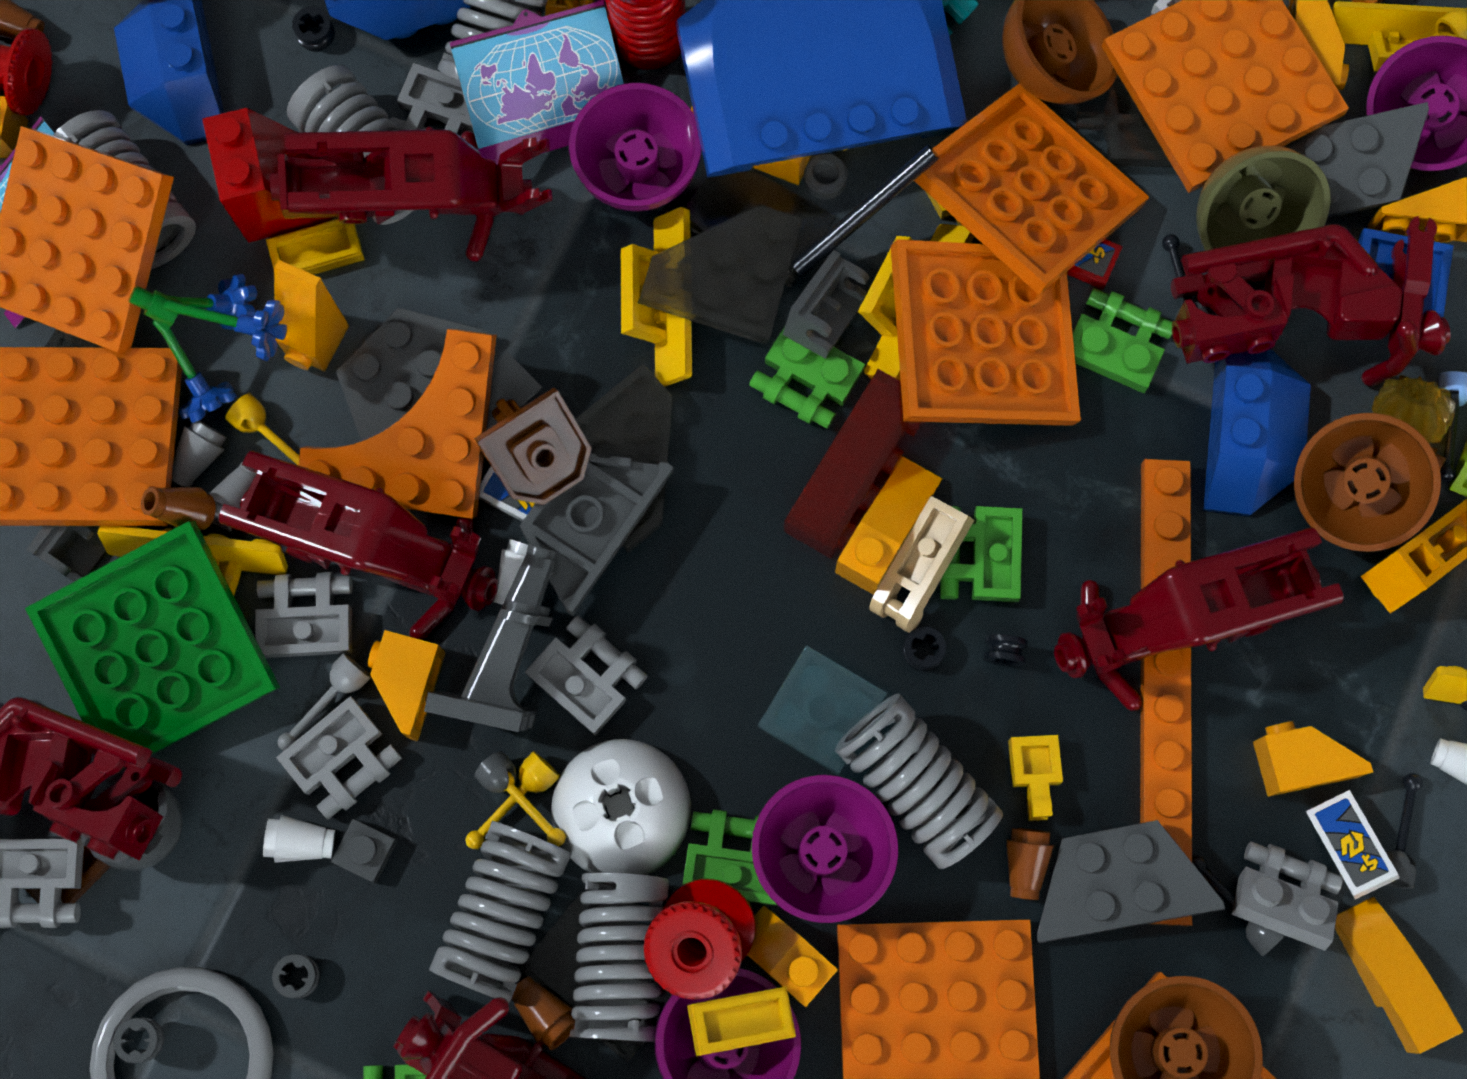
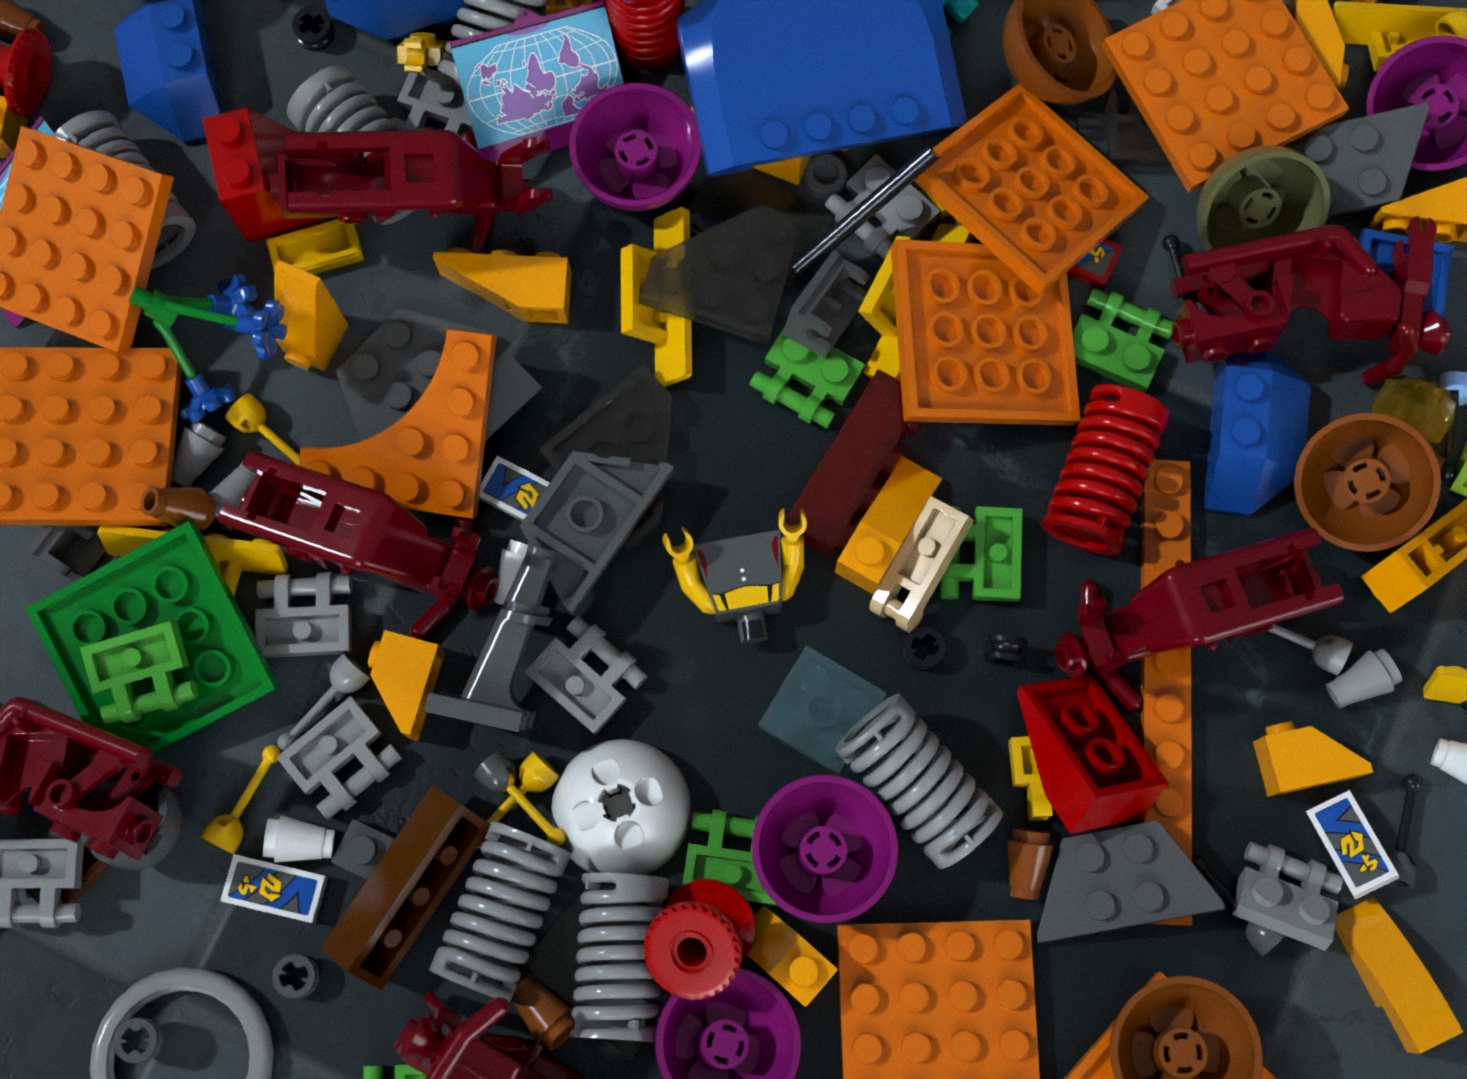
(136, 657): none -> bright green plate
(226, 829): none -> yellow hinge
(274, 889): none -> tile
(405, 888): none -> reddish brown brick
(420, 51): none -> yellow plate
(523, 286): none -> light orange slope
(536, 448): piece -> none
(741, 1021): yellow tile -> none
(742, 575): none -> torso
(904, 215): none -> light grey plate
(1087, 755): none -> red slope
(1105, 469): none -> red piece
(1328, 652): none -> light grey hinge
(1366, 678): none -> light grey cone

